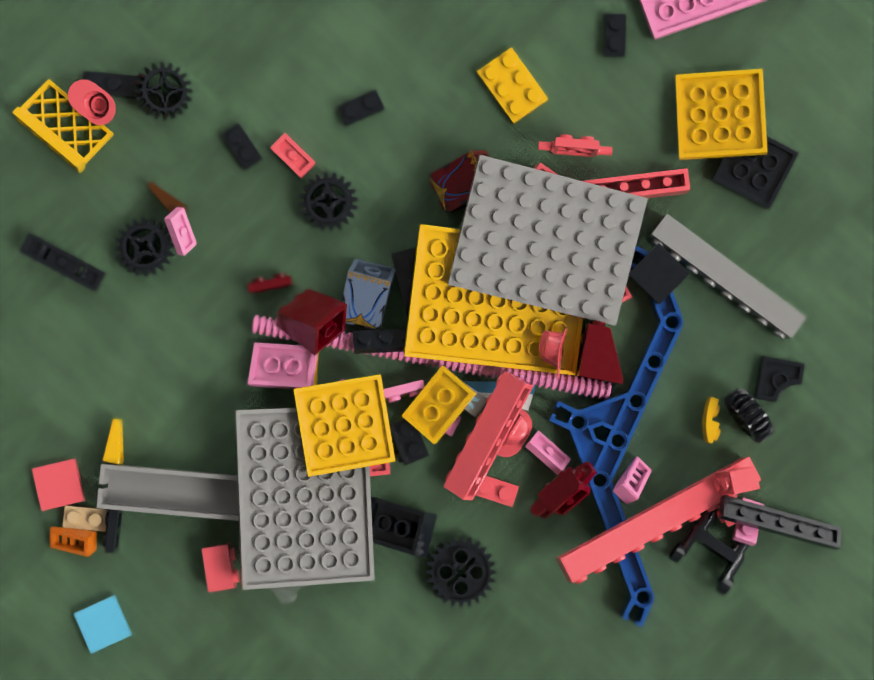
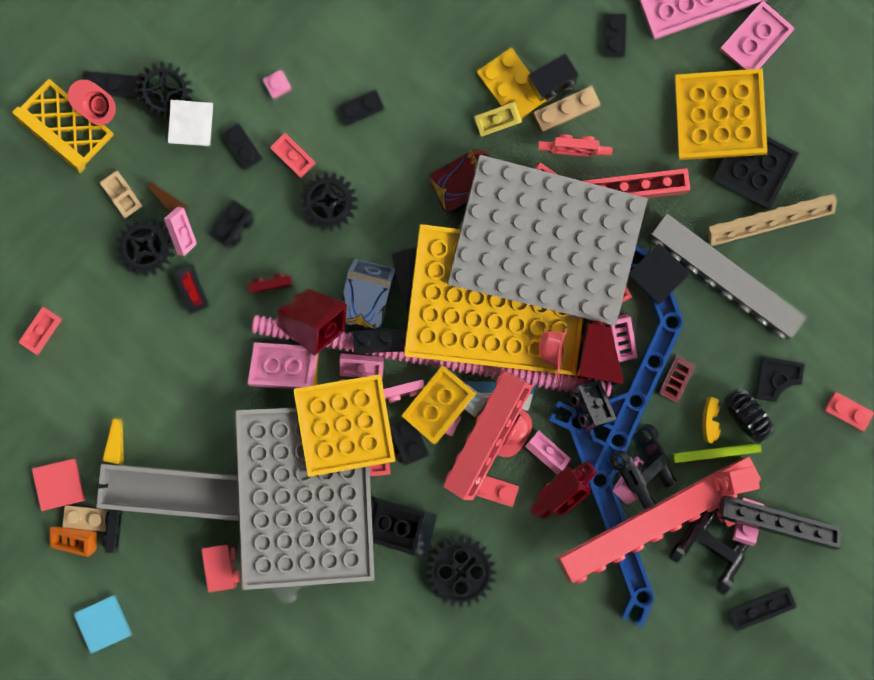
(40, 330): none -> coral plate
(62, 262): black hinge -> none
(121, 194): none -> tan slope
(189, 122): none -> tile
(191, 289): none -> slope
(232, 224): none -> black bracket
(277, 84): none -> bright pink plate
(361, 365): none -> bright pink plate
(498, 119): none -> light yellow plate
(553, 78): none -> black brick
(566, 109): none -> tan plate
(592, 405): none -> black bracket
(630, 337): none -> bright pink slope
(638, 478): none -> black connector
(679, 390): none -> dark red slope
(716, 452): none -> lime tile
(757, 38): none -> bright pink plate
(761, 608): none -> black plate
(772, 219): none -> tan plate
(848, 411): none -> coral plate

